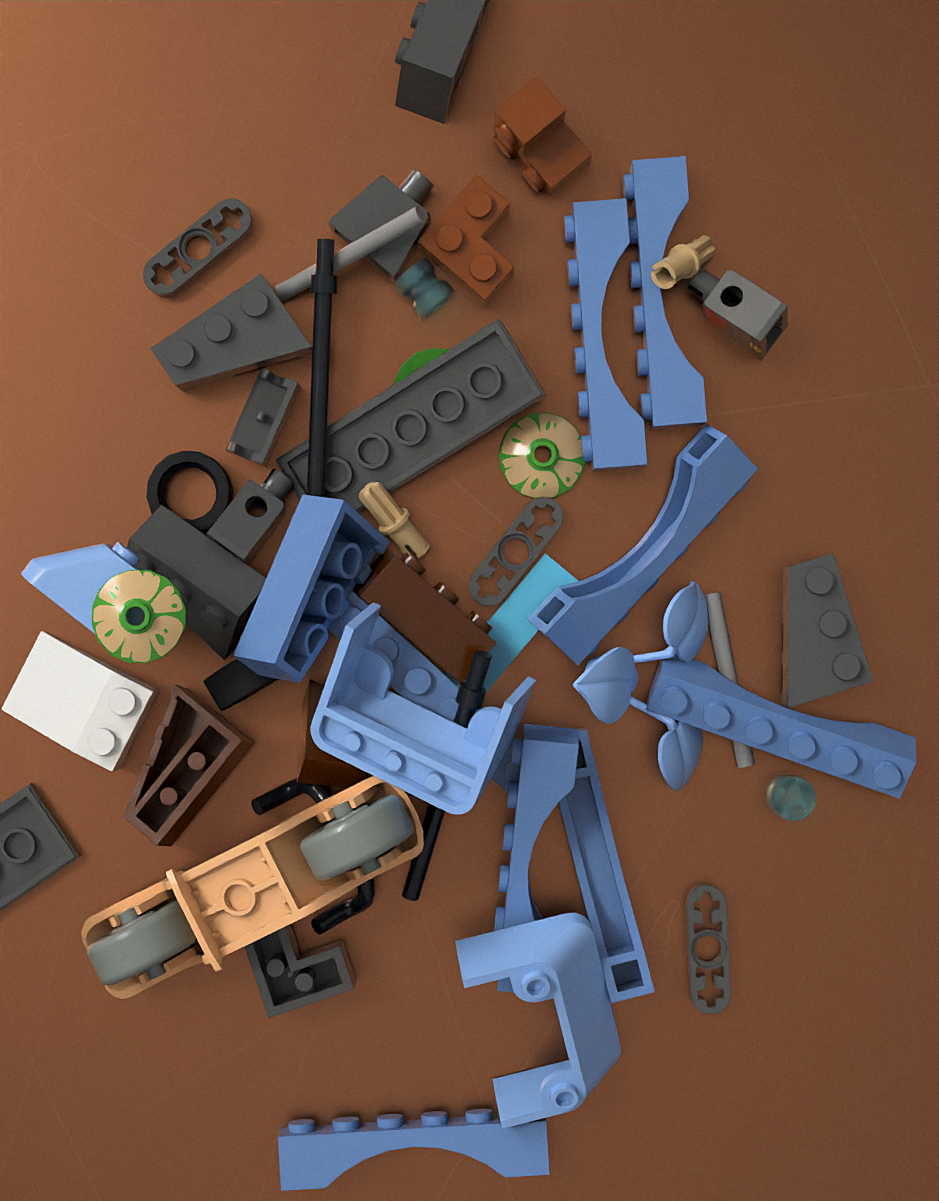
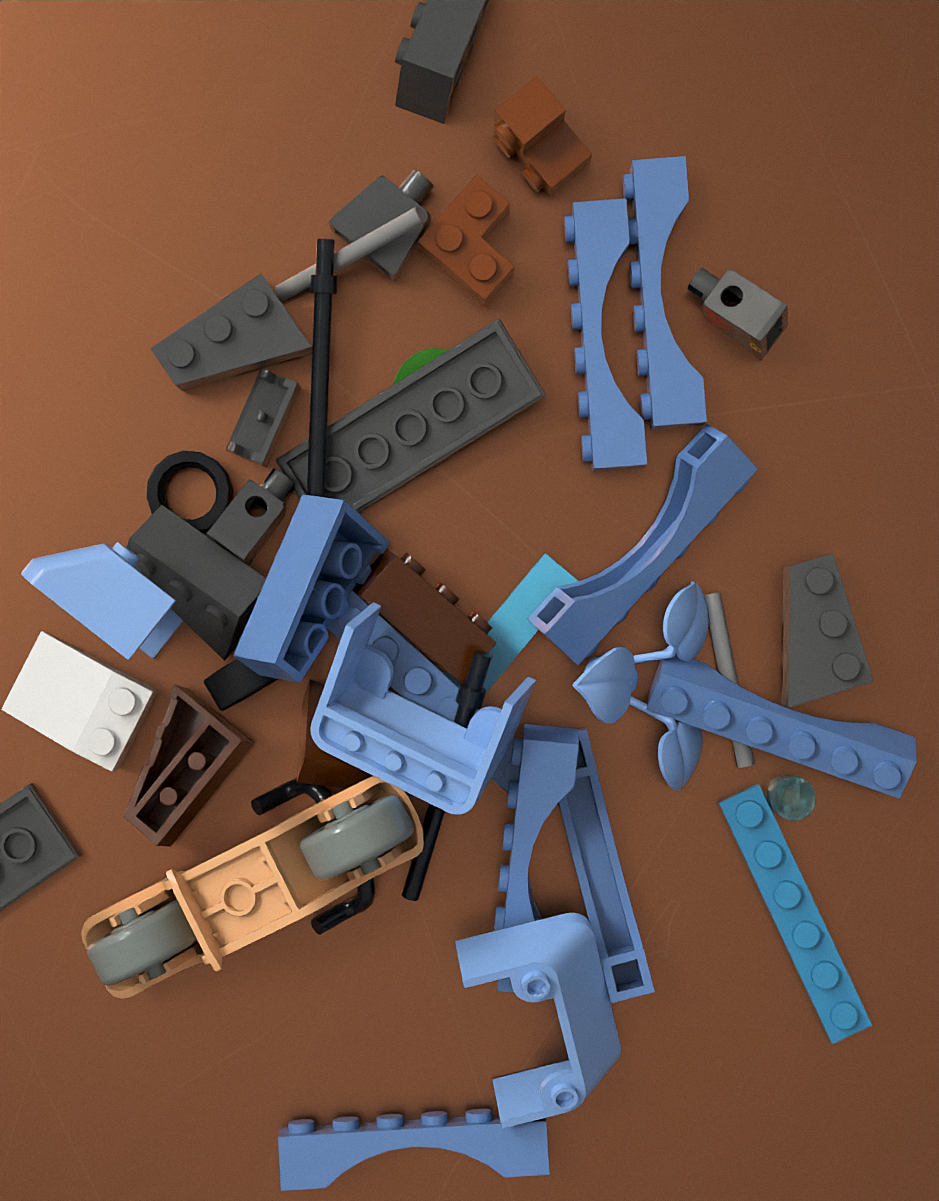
(162, 622): tan dish -> none
(179, 244): dark grey beam -> none
(296, 978): dark grey brick -> none
(393, 520): tan axle -> none
(423, 288): clear light blue wheel -> none
(527, 519): dark grey beam -> none
(538, 478): tan dish -> none
(682, 262): tan axle -> none
(698, 981): dark grey beam -> none
(794, 913): none -> dark azure plate

